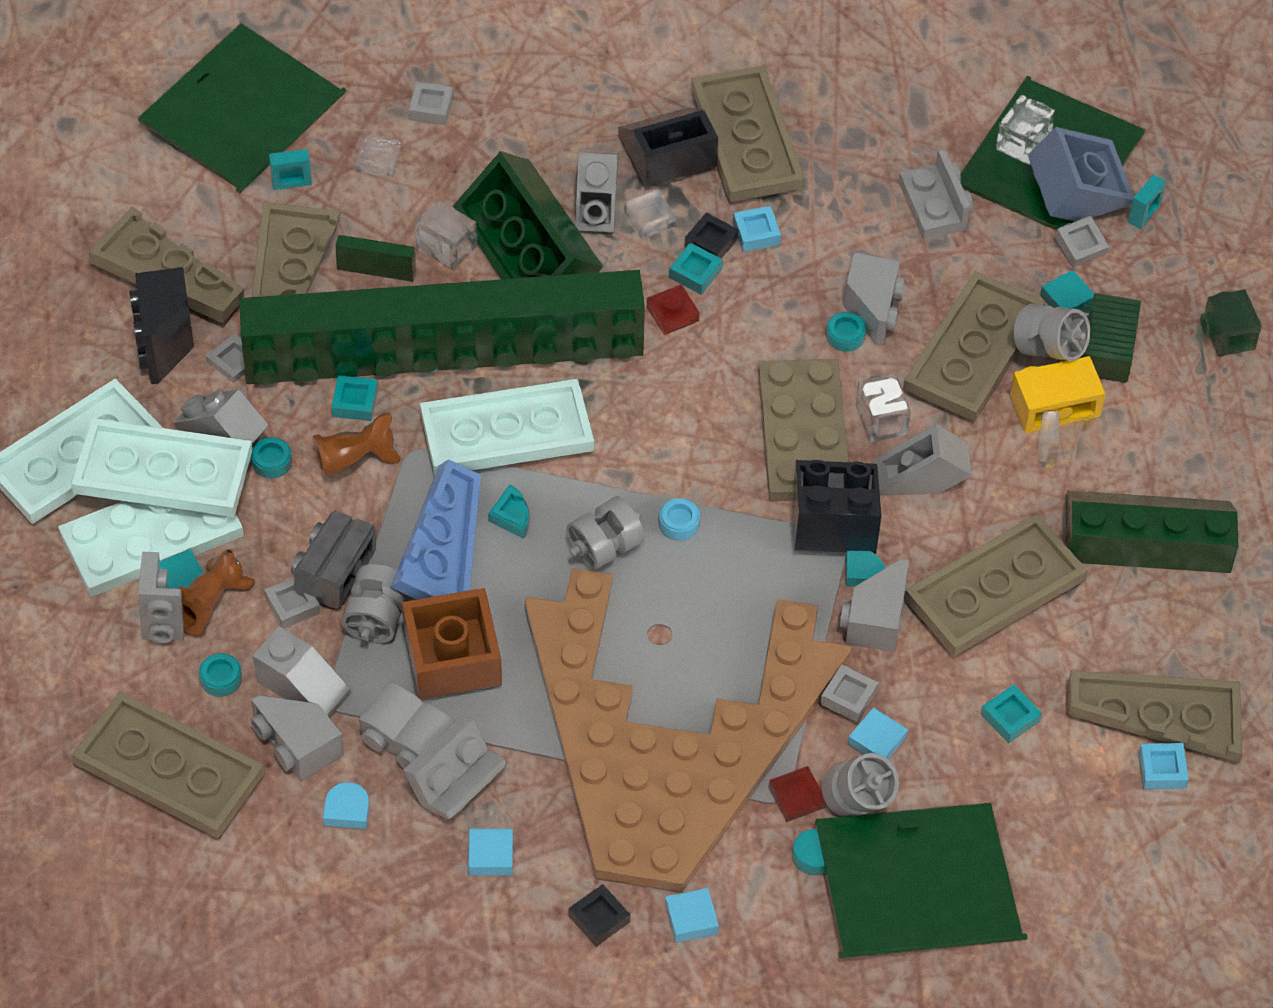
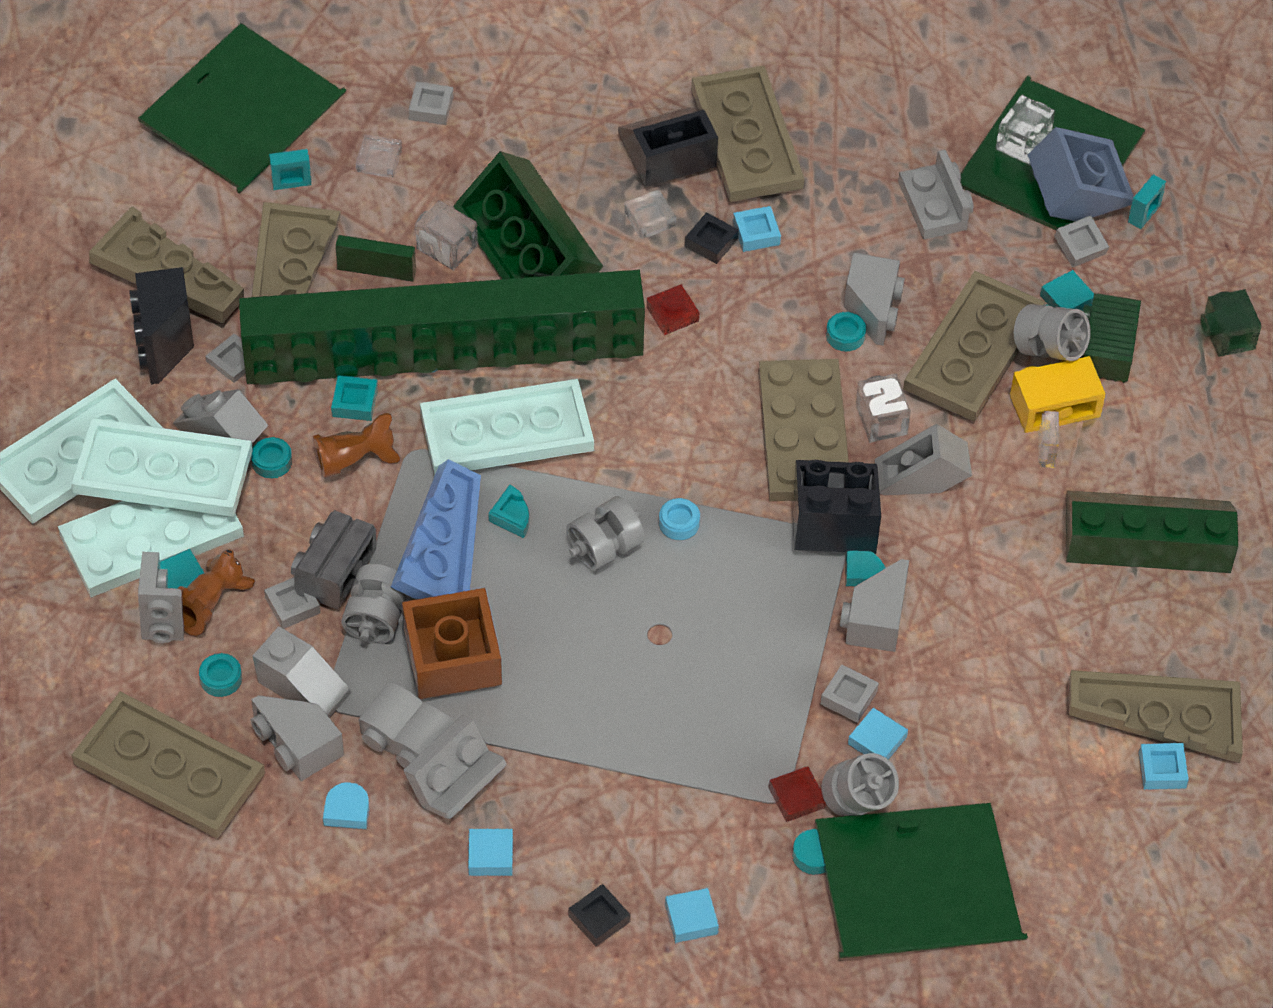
(596, 190): light grey slope -> none
(658, 794): medium nougat wing -> none
(695, 268): teal tile -> none
(995, 584): dark tan plate -> none
(1011, 713): teal tile -> none

